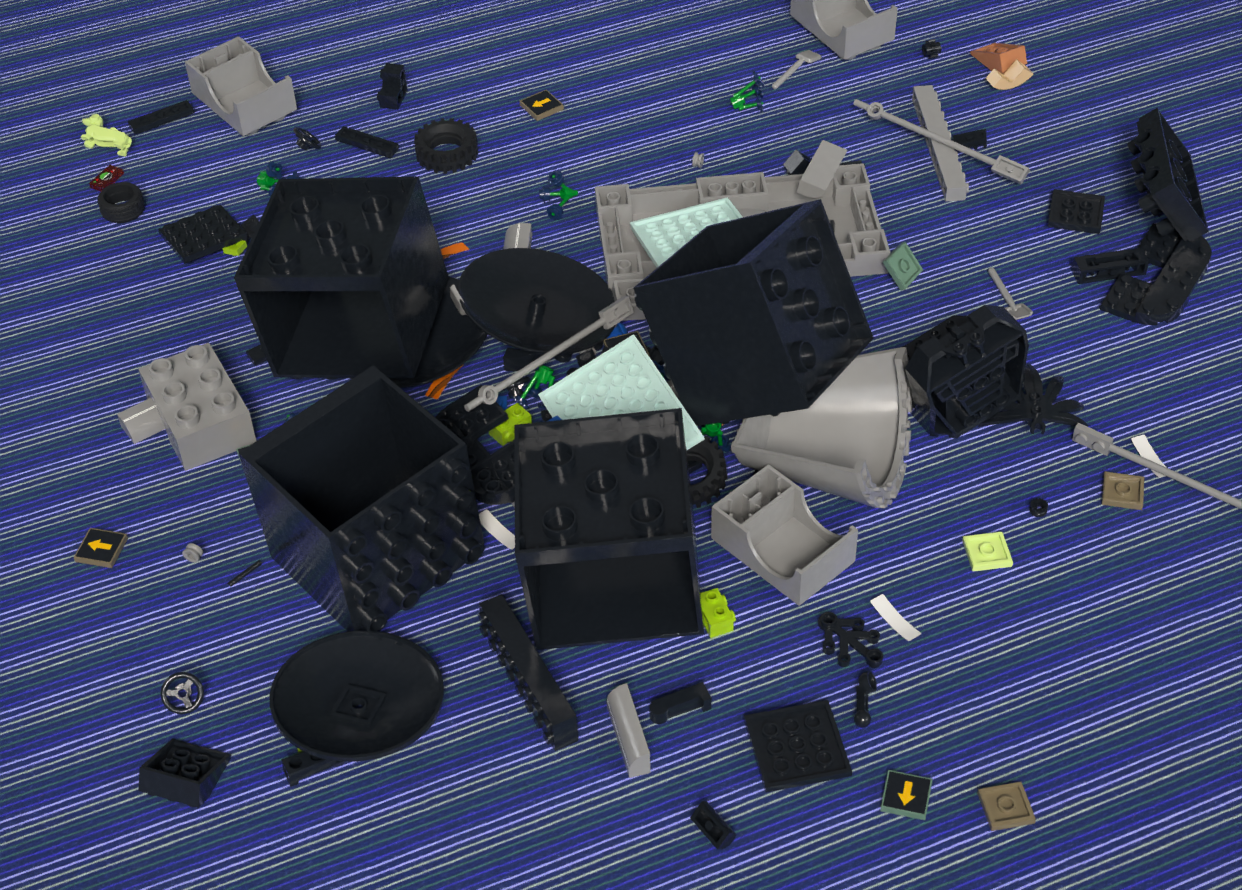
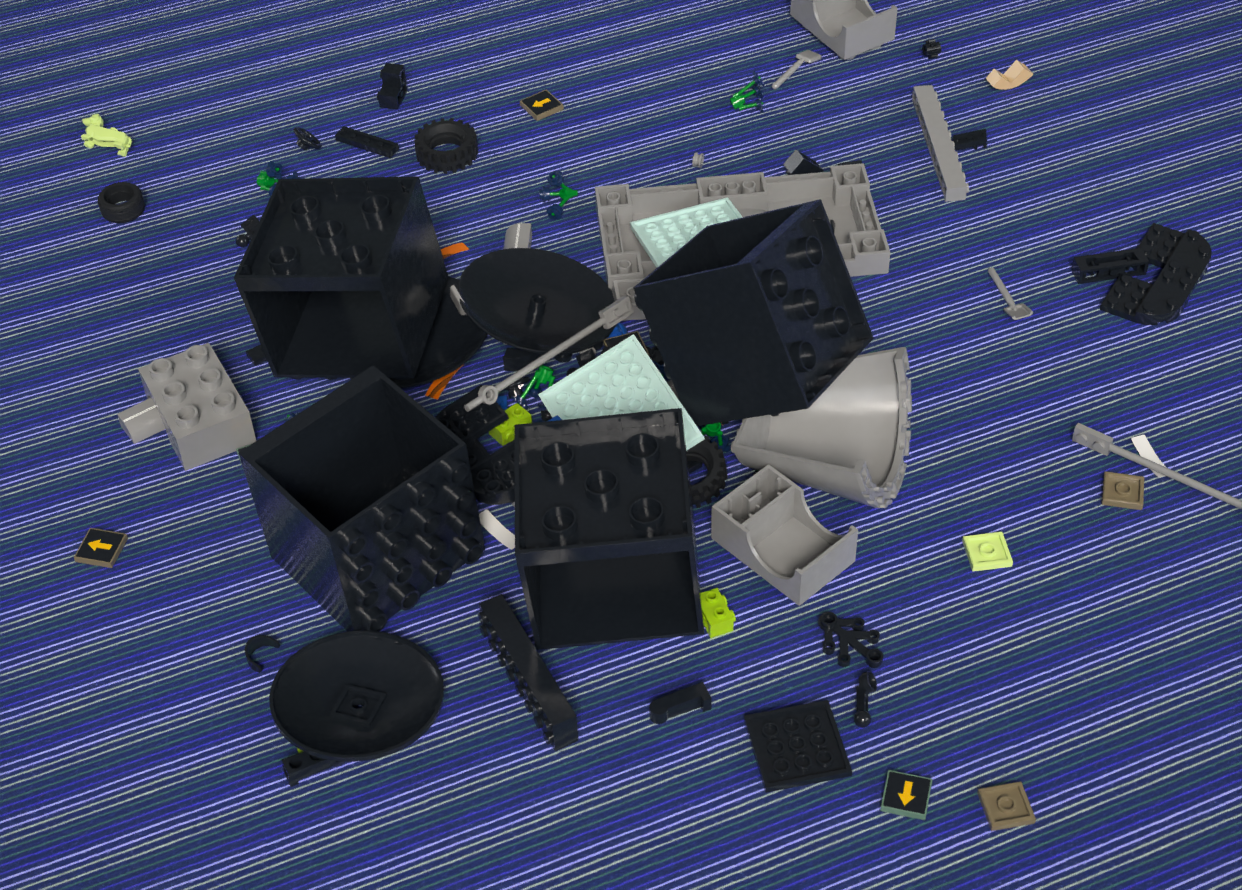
(106, 178): clear red tile -> none
(160, 117): black plate -> none
(183, 772): black slope -> none
(187, 687): black piece -> none
(192, 552): light grey bush -> none
(202, 233): black plate -> none
(235, 249): lime plate -> none
(238, 86): light grey piece -> none
(244, 573): black piece -> none
(255, 643): none -> black helmet
(628, 731): light grey brick -> none
(713, 826): black brick -> none
(821, 169): light grey brick -> none
(893, 618): white sticker -> none
(902, 266): sand green tile -> none
(966, 370): black piece -> none
(1000, 55): nougat slope -> none
(1001, 166): light grey bar -> none
(1034, 505): black bush -> none
(1036, 407): black plant -> none
(1076, 211): black plate -> none
(1167, 178): black brick -> none

